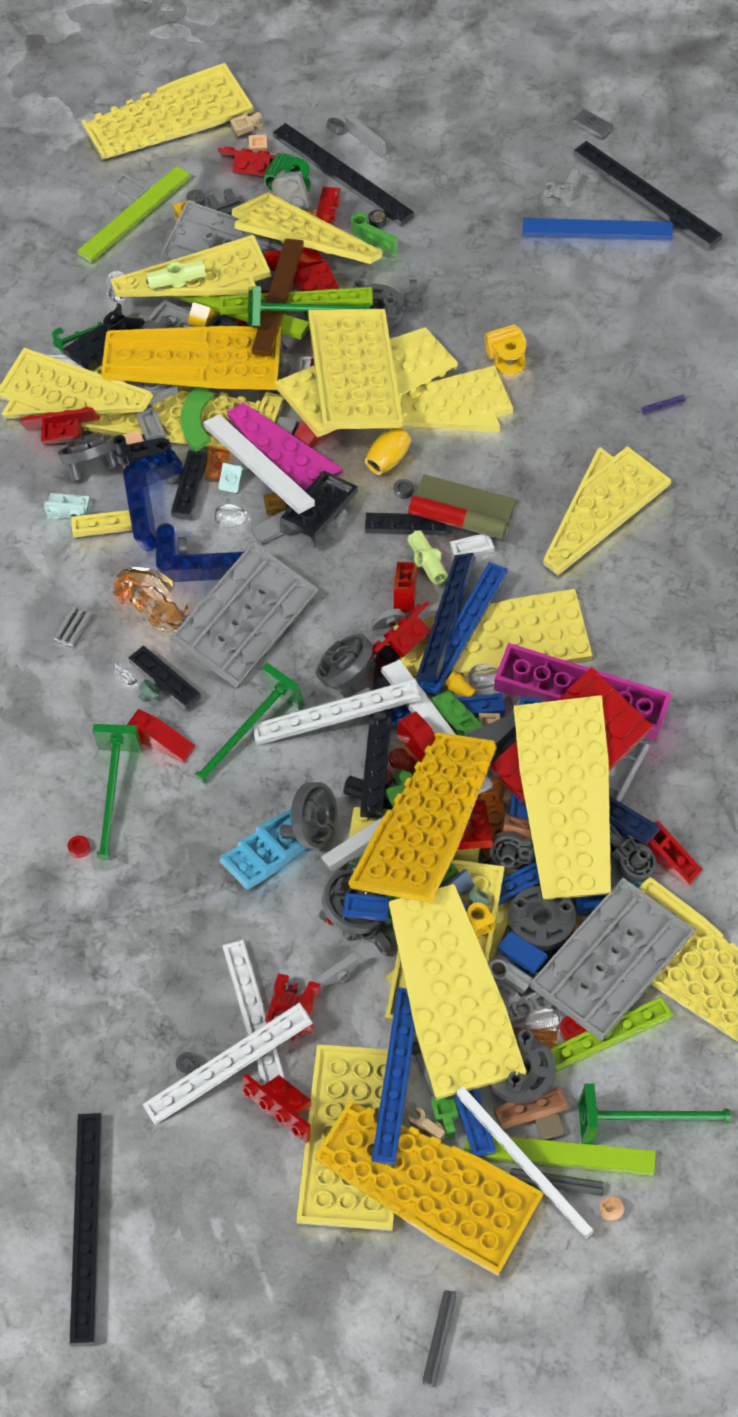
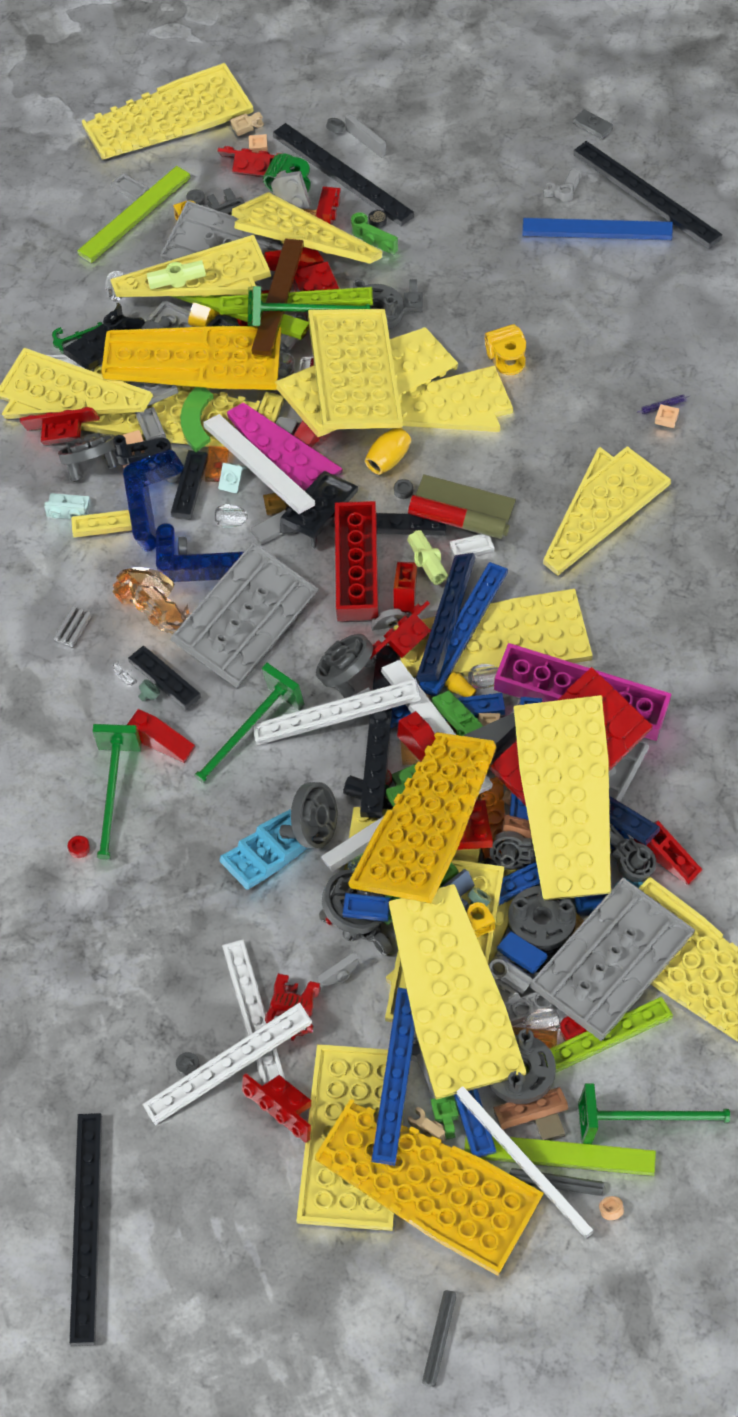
(356, 561): none -> red brick
(400, 759): clear red cone -> none
(667, 416): none -> light nougat plate

